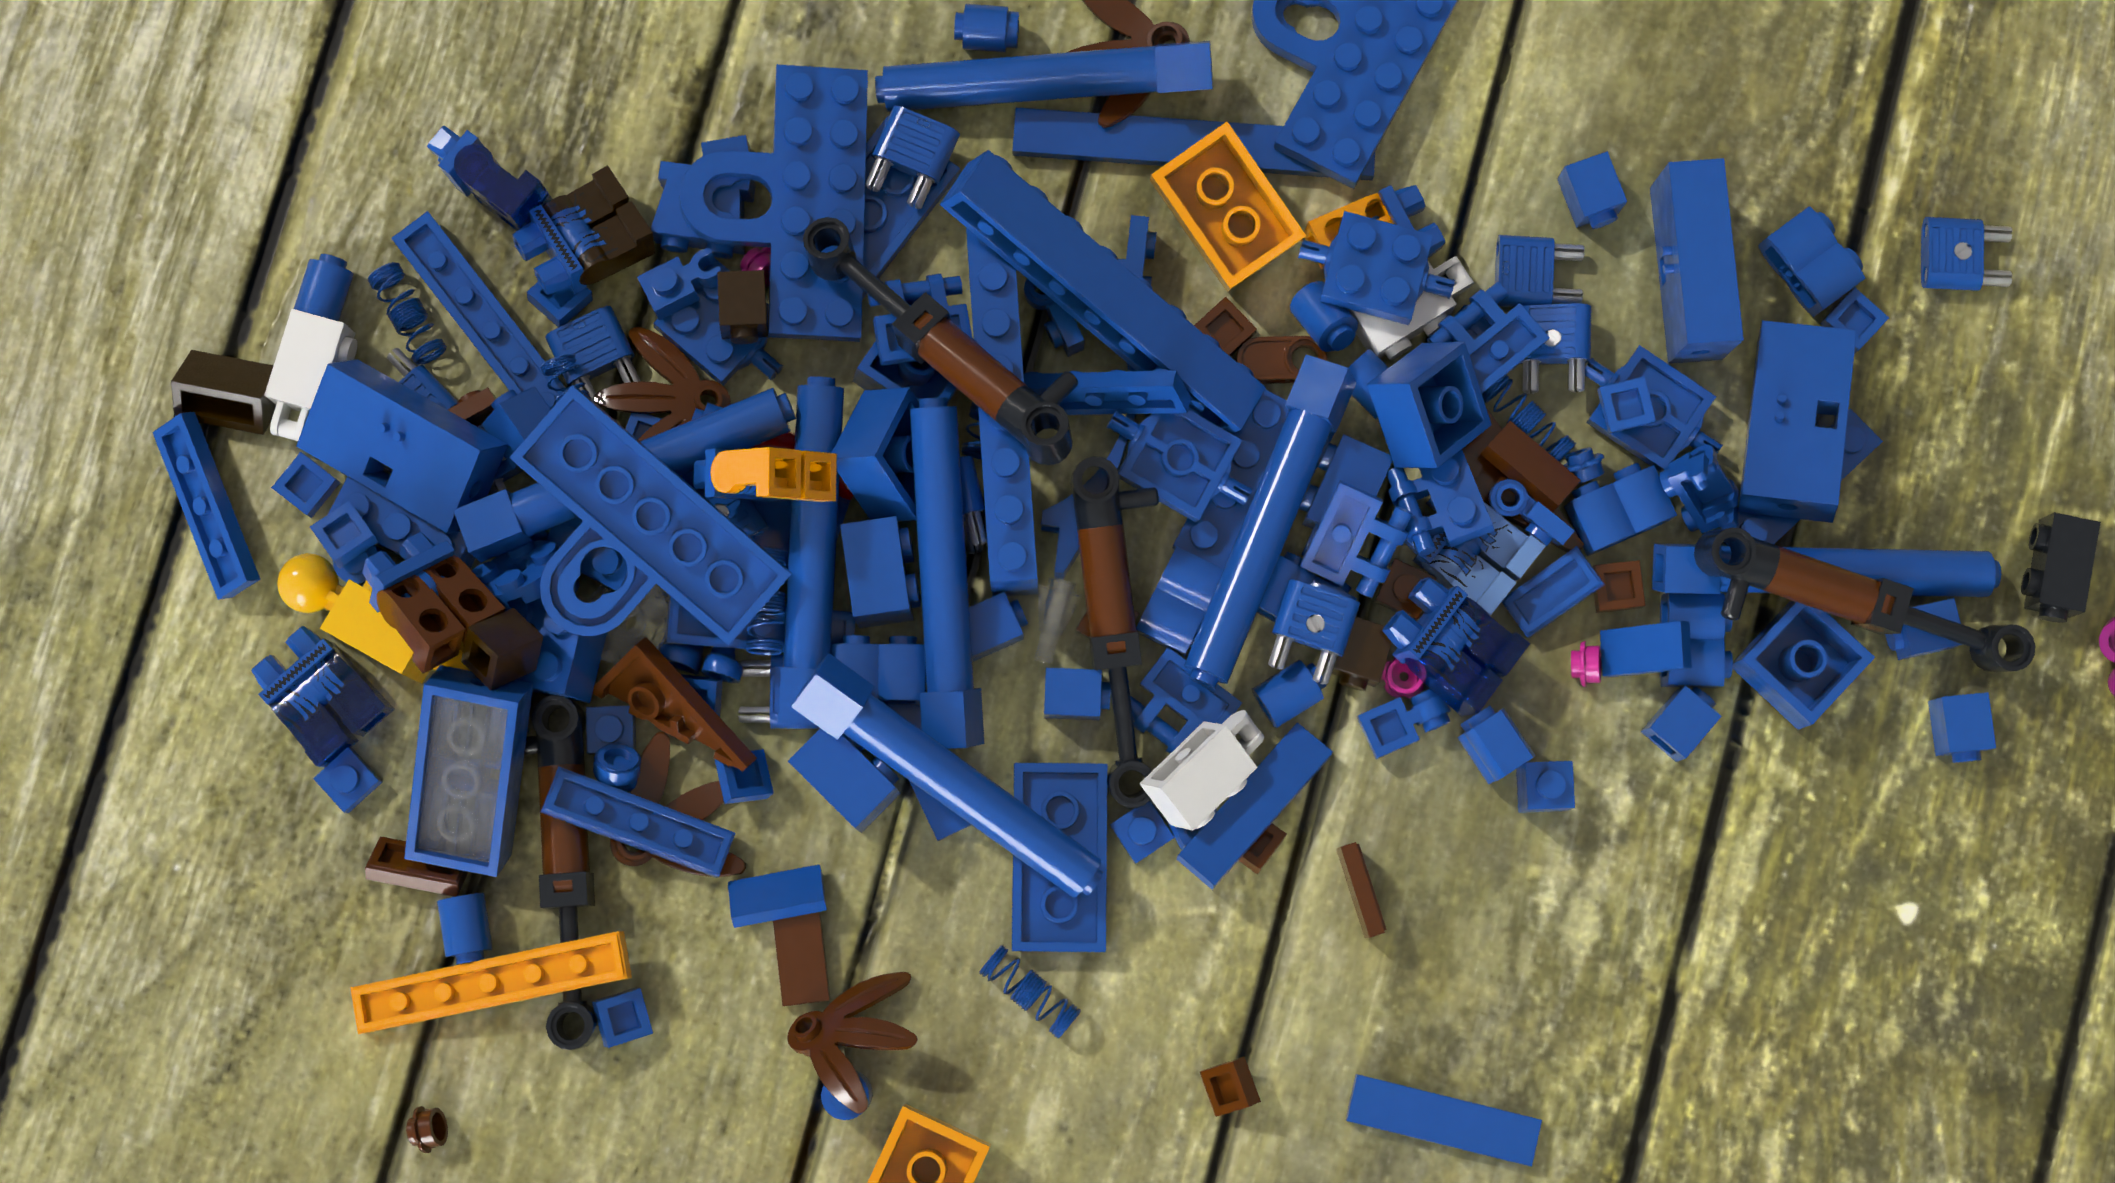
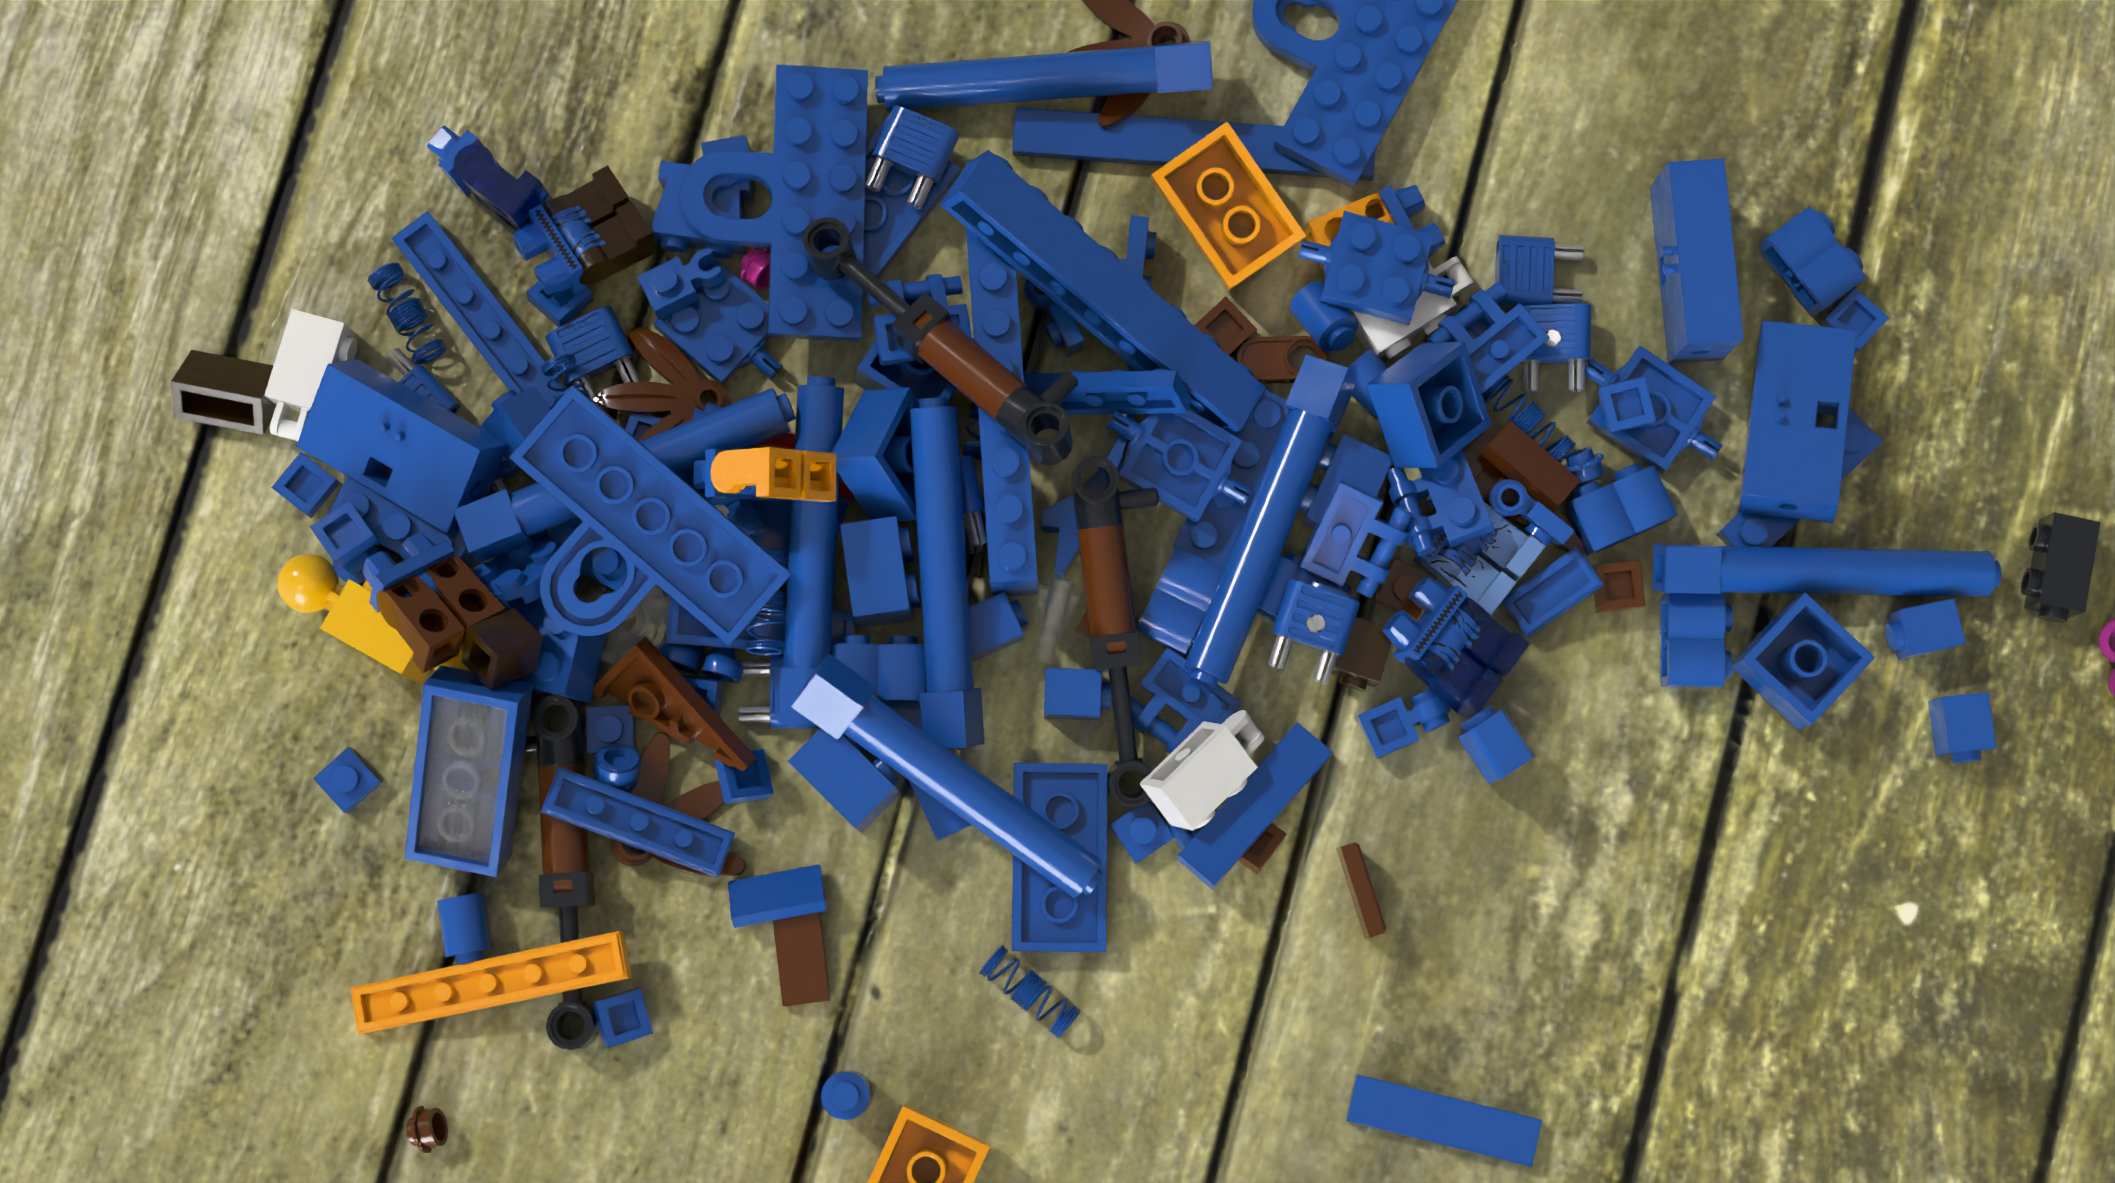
(206, 505): blue plate -> none
(304, 690): hips -> none
(324, 287): blue brick -> none
(390, 867): reddish brown tile -> none
(475, 406): reddish brown plate -> none
(742, 306): dark brown brick -> none
(819, 1034): reddish brown plant -> none
(987, 28): blue brick -> none
(1230, 1086): reddish brown plate -> none
(1288, 693): blue brick -> none
(1395, 686): dark pink plate -> none
(1545, 786): blue brick -> none
(1586, 664): dark pink plate -> none
(1592, 191): blue brick -> none
(1646, 649): blue tile -> none
(1682, 722): blue brick -> none
(1704, 490): blue piece -> none
(1867, 602): black piece -> none
(1955, 254): blue piece -> none

